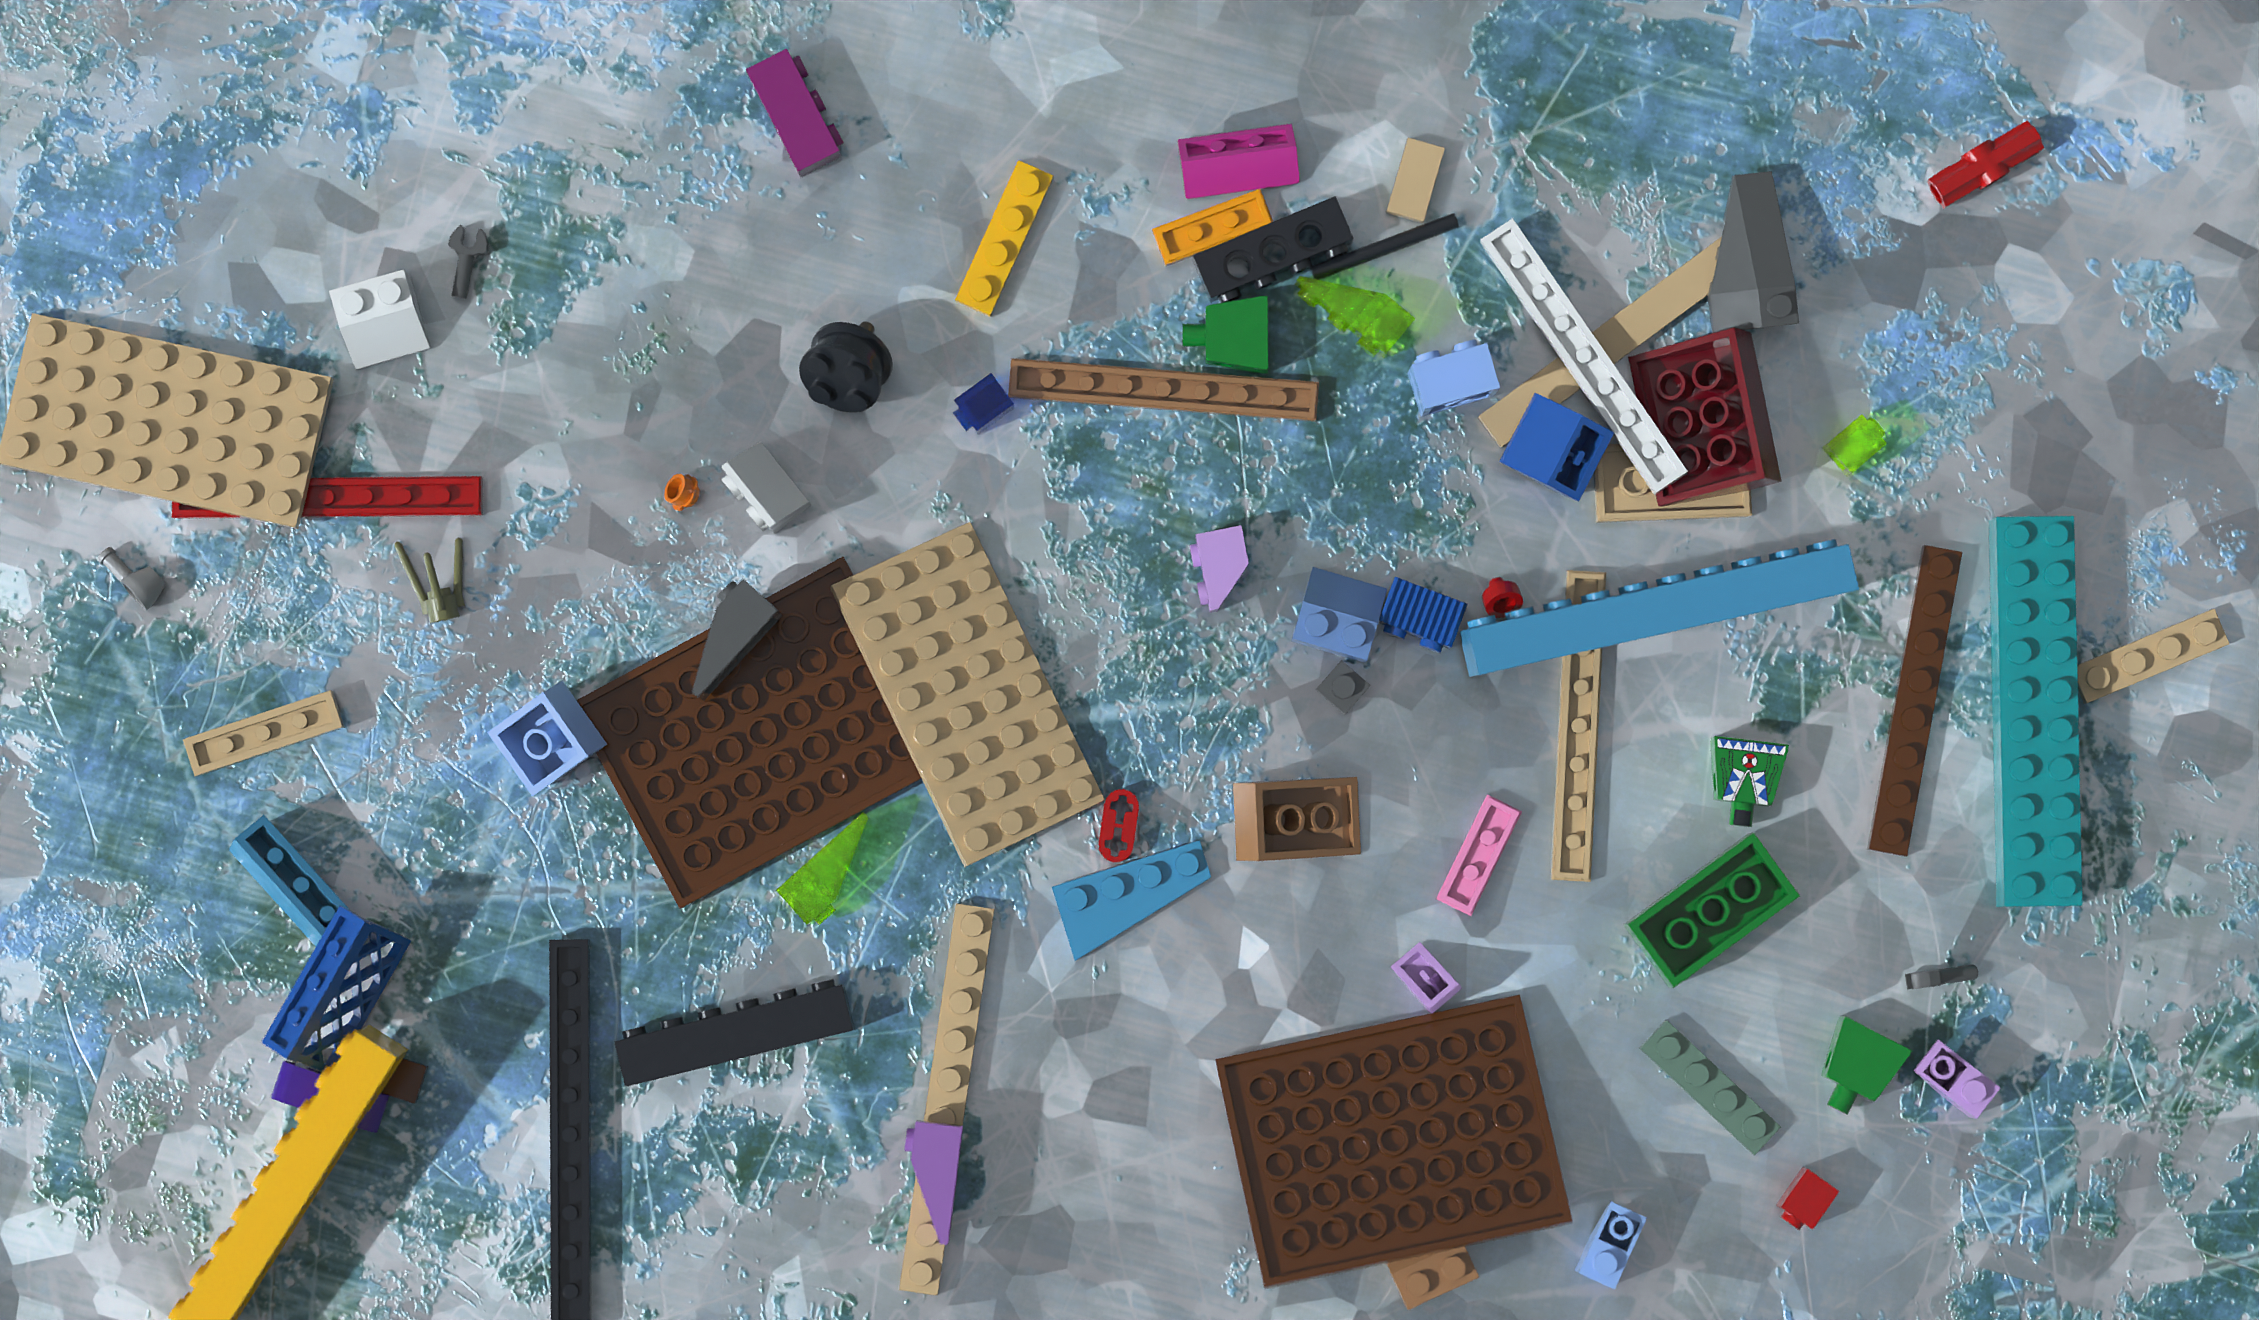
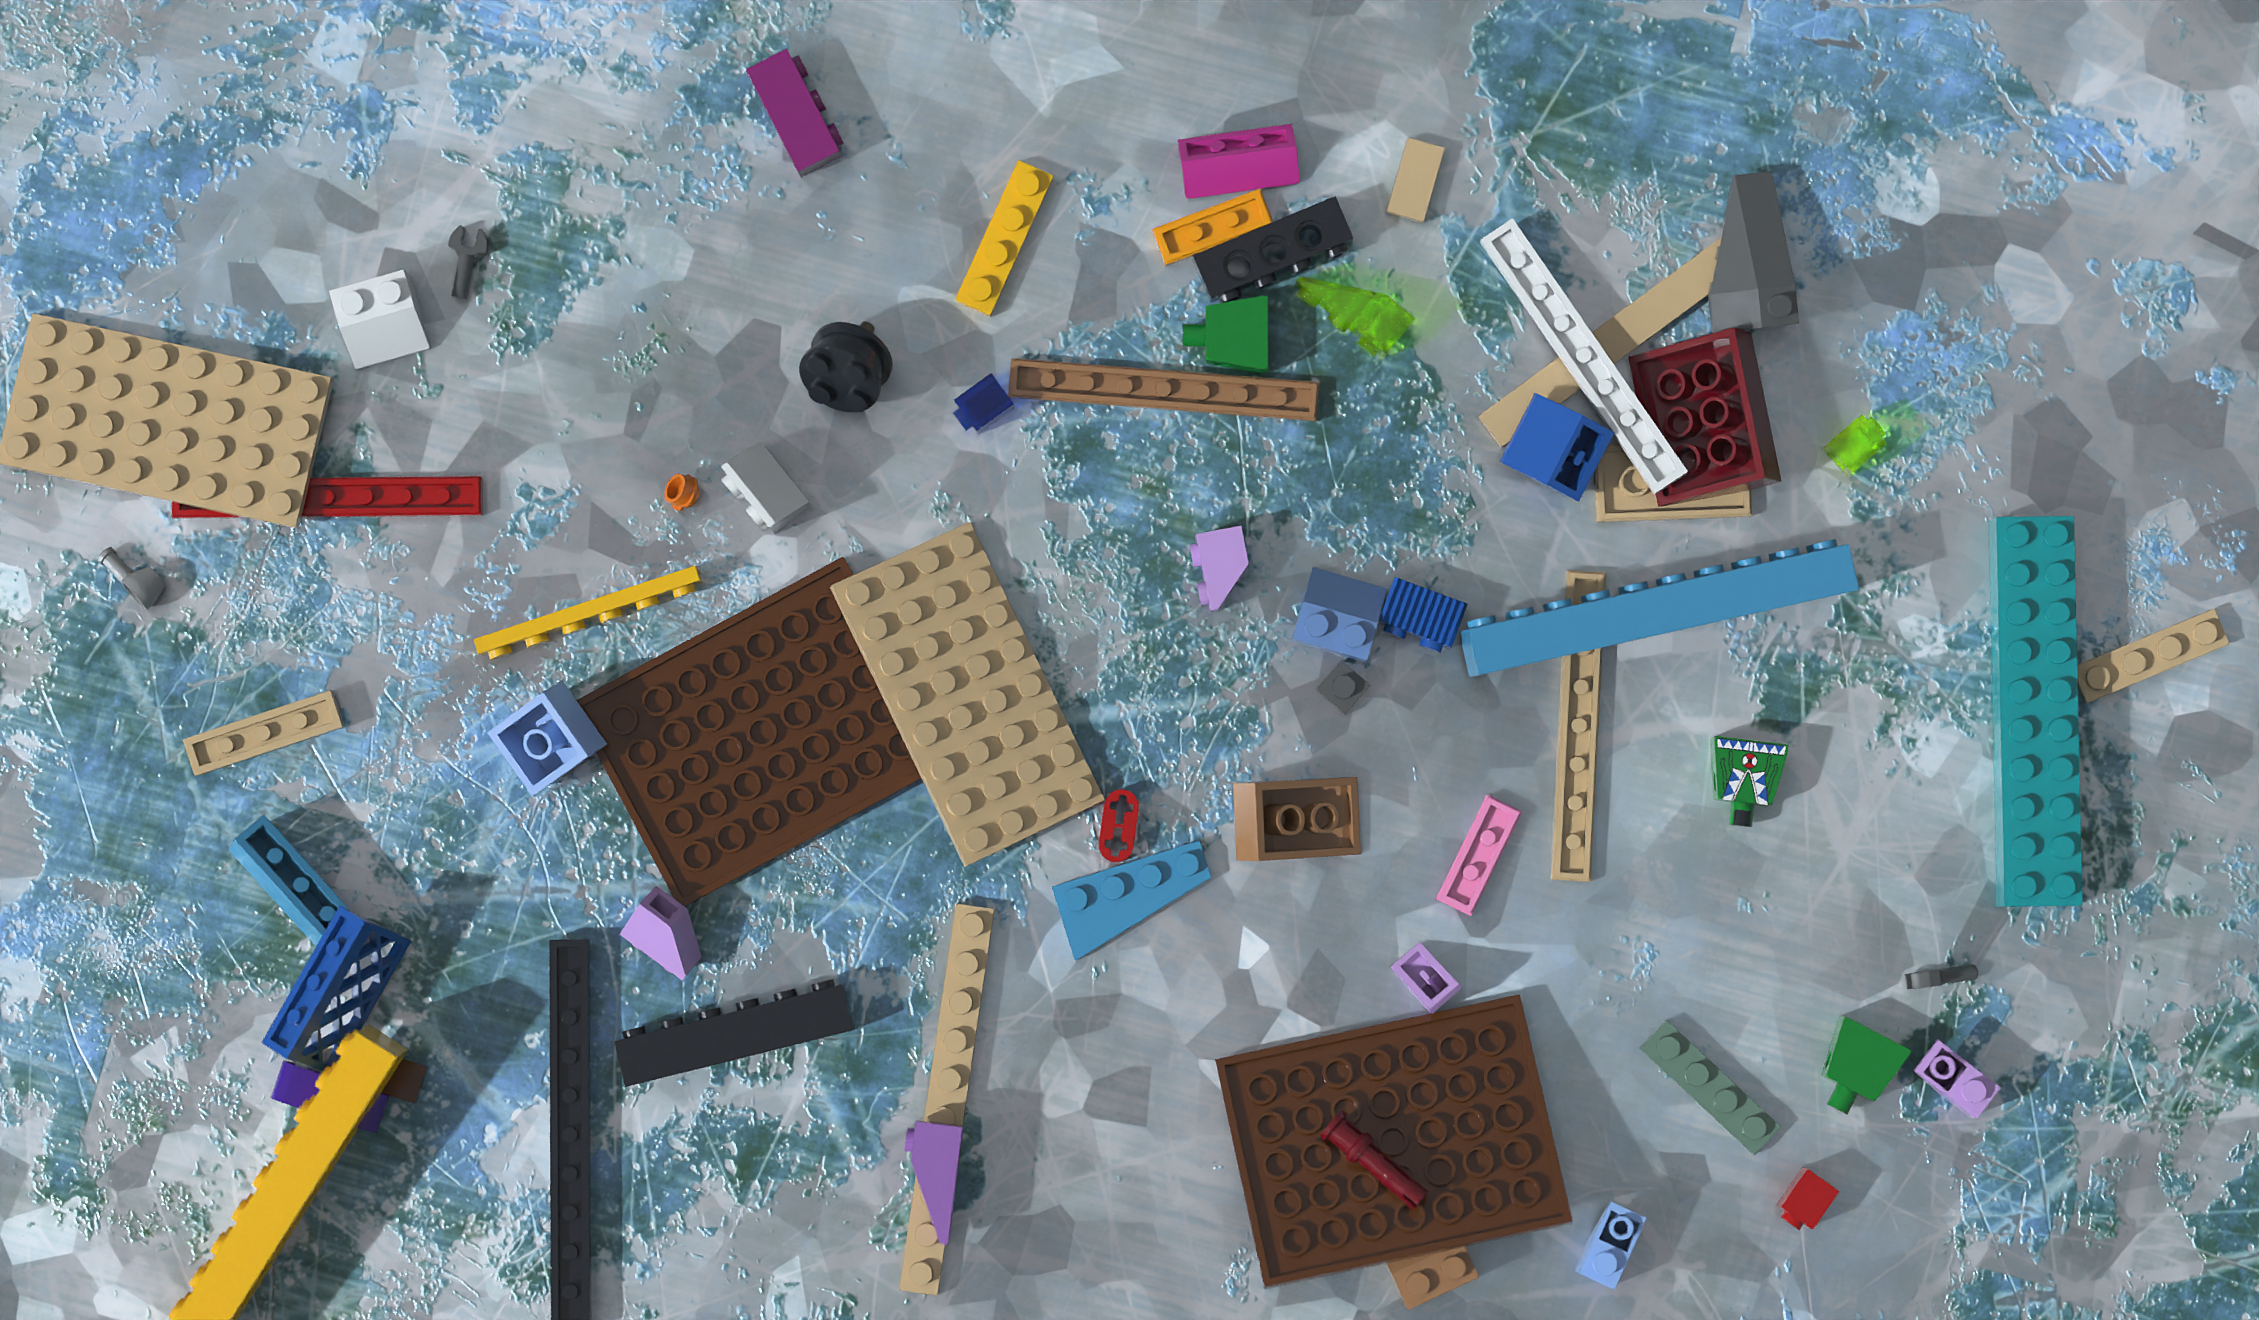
(440, 602): olive plant -> none
(572, 618): none -> yellow plate
(664, 933): none -> lavender slope
(735, 629): dark grey slope -> none
(821, 880): clear neon green slope -> none
(1360, 1149): none -> dark red pin
(1384, 246): black bar -> none
(1453, 378): light blue brick -> none
(1501, 597): red tile -> none
(1711, 910): green brick -> none
(1914, 700): reddish brown plate -> none
(1985, 164): red piece -> none

